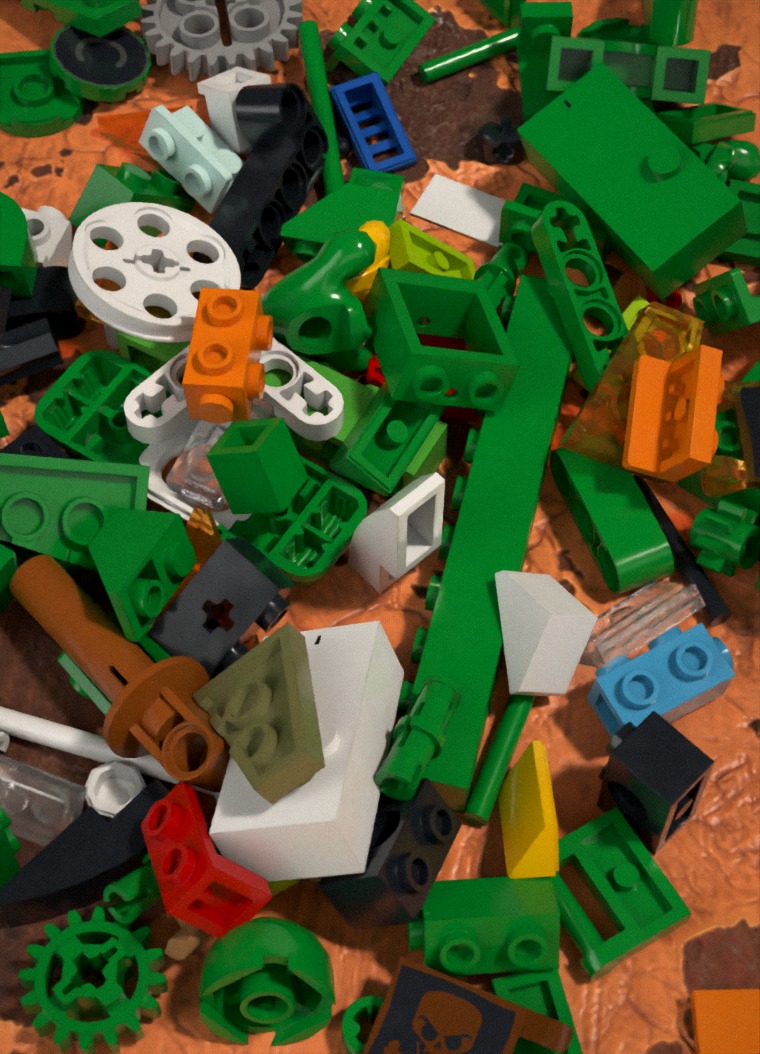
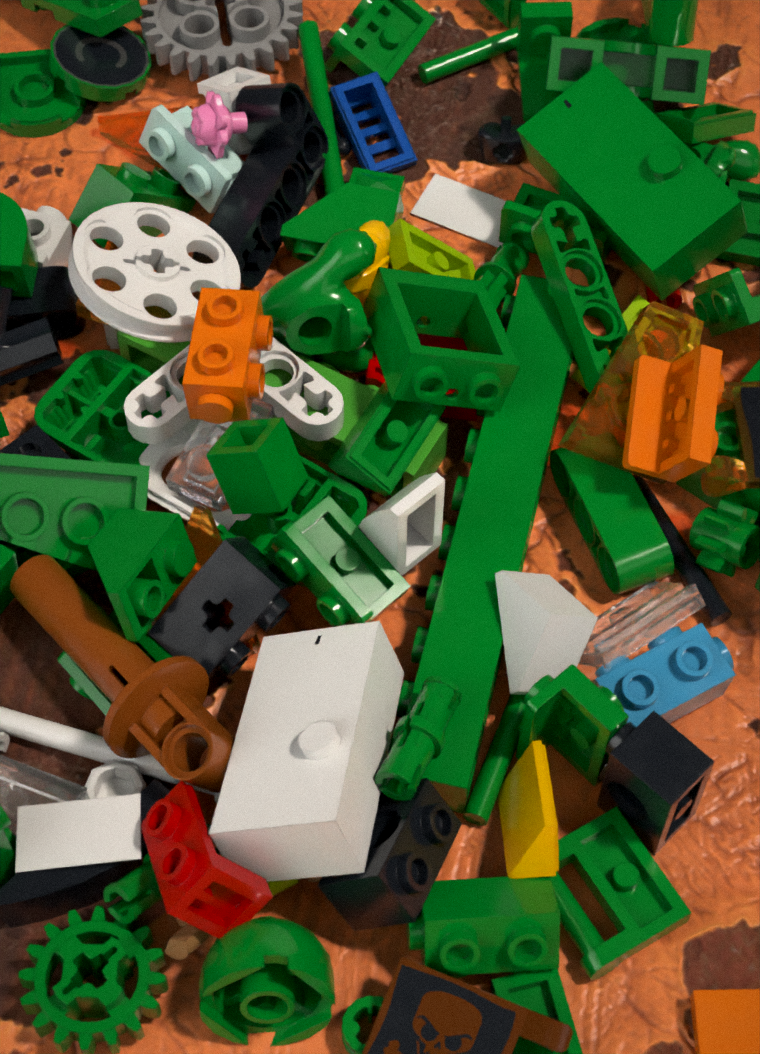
(78, 833): none -> white sticker
(214, 124): none -> bright pink plant
(268, 714): olive wing -> none
(338, 565): none -> green bracket
(573, 719): none -> green bracket

